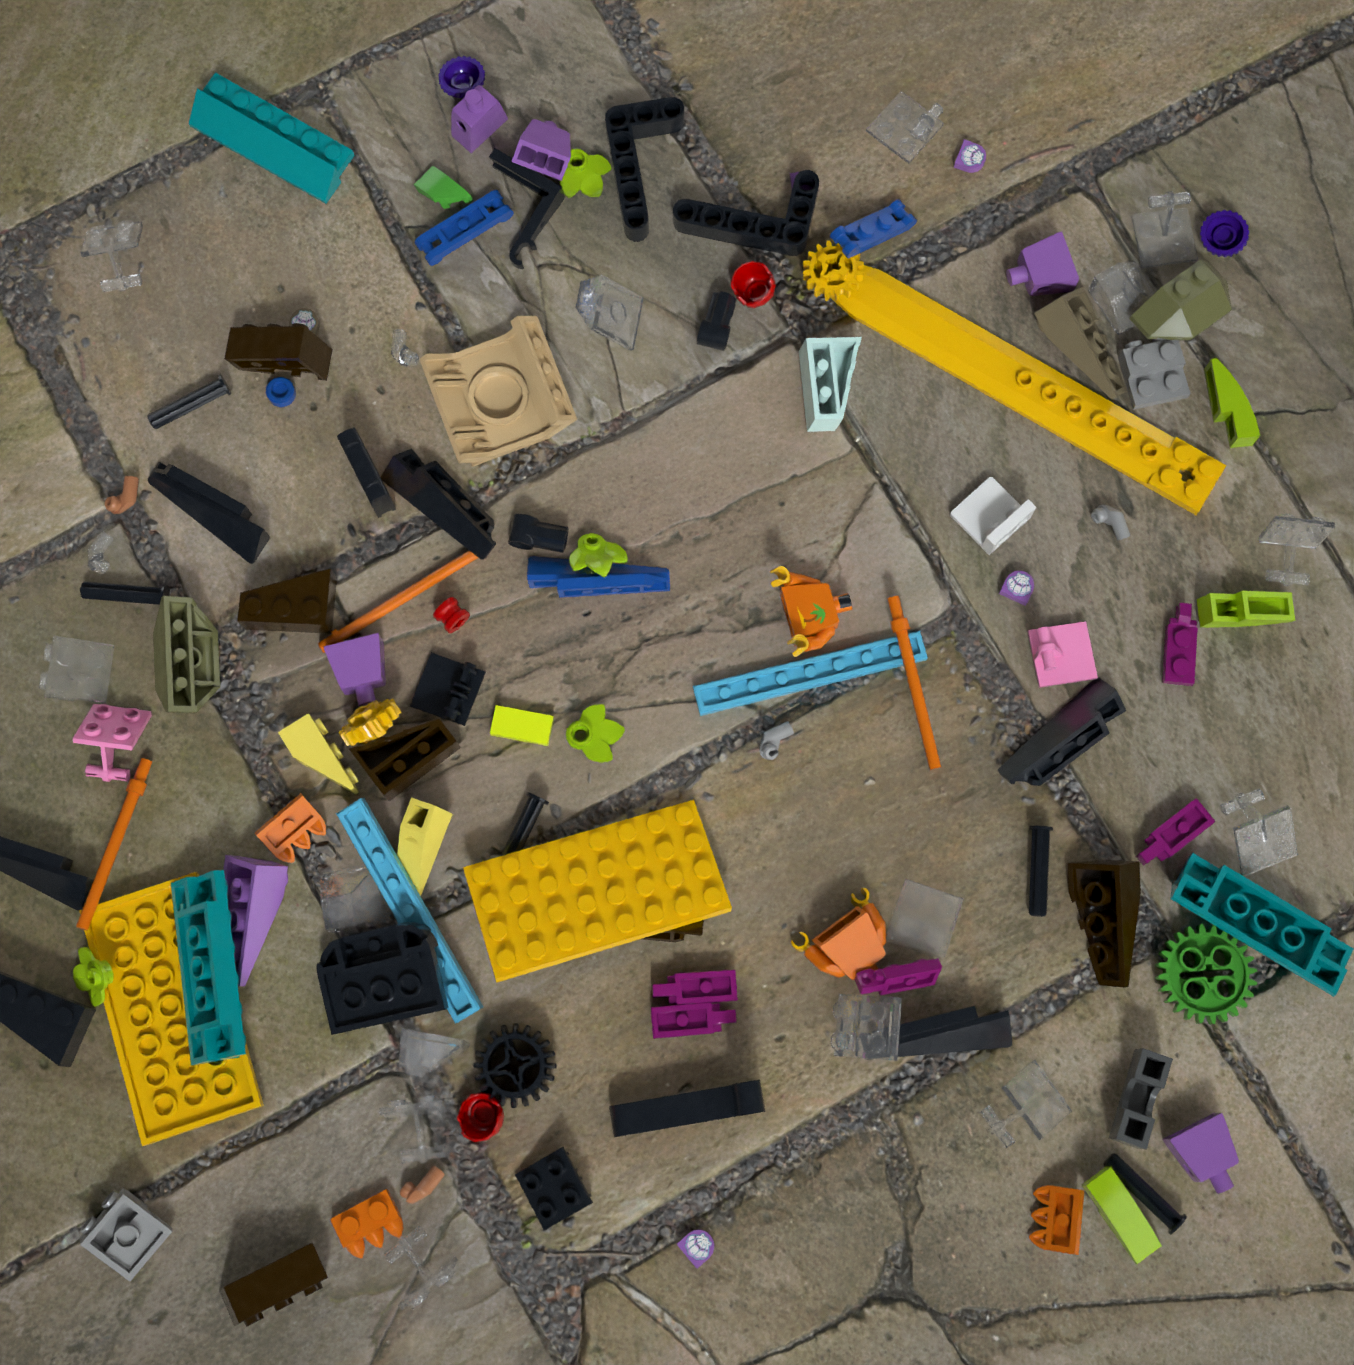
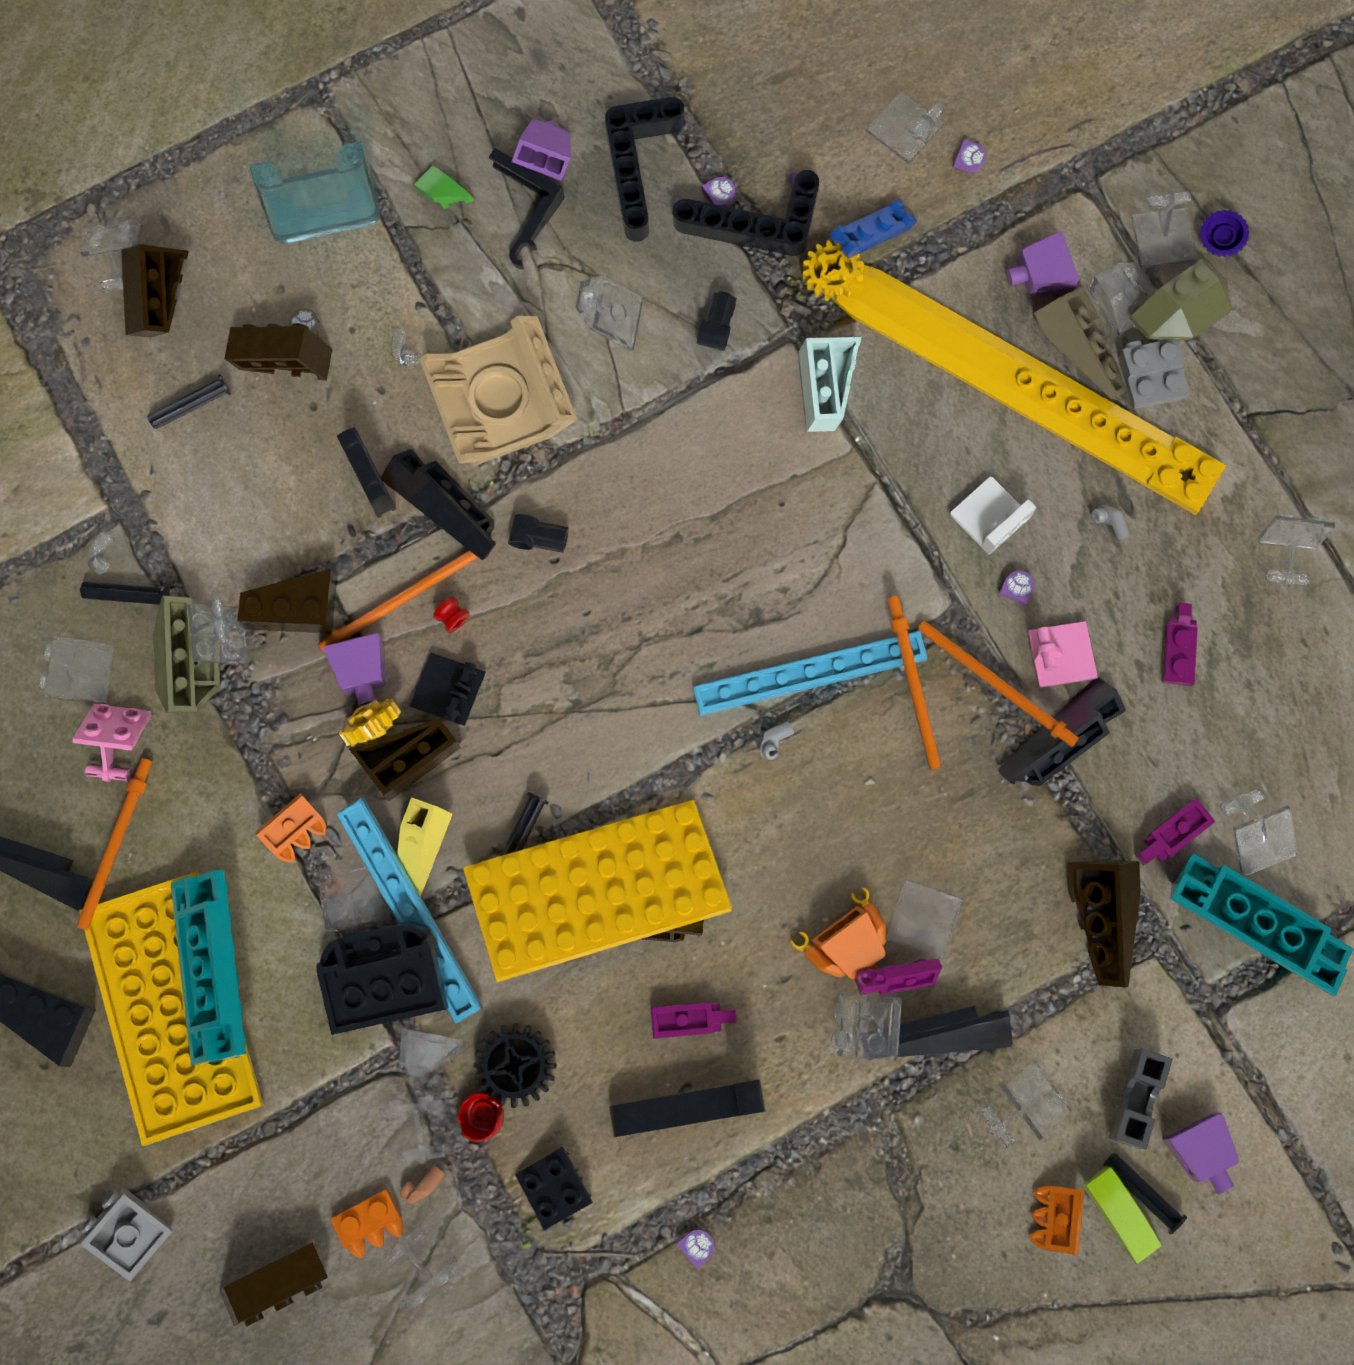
(92, 976): lime plate -> none
(126, 499): nougat arm -> none
(150, 288): none -> dark brown wedge
(212, 509): black wedge -> none
(217, 634): none -> clear plate
(253, 900): medium lavender wedge -> none
(270, 137): teal slope -> none
(280, 392): blue tile -> none
(310, 747): light yellow slope -> none
(320, 200): none -> clear light blue windscreen
(460, 76): dark purple hat -> none
(463, 227): blue plate -> none
(476, 118): medium lavender torso -> none
(521, 725): neon yellow tile -> none
(585, 582): blue wedge -> none
(586, 176): lime plate -> none
(596, 554): lime plate -> none
(599, 734): lime plate -> none
(698, 987): magenta hinge -> none
(719, 191): none -> tile
(753, 284): red hair -> none
(809, 609): orange torso -> none
(1039, 870): black axle -> none
(1057, 729): none -> orange bar
(1209, 1001): bright green gear -> none
(1230, 405): lime slope -> none
(1245, 609): lime slope -> none

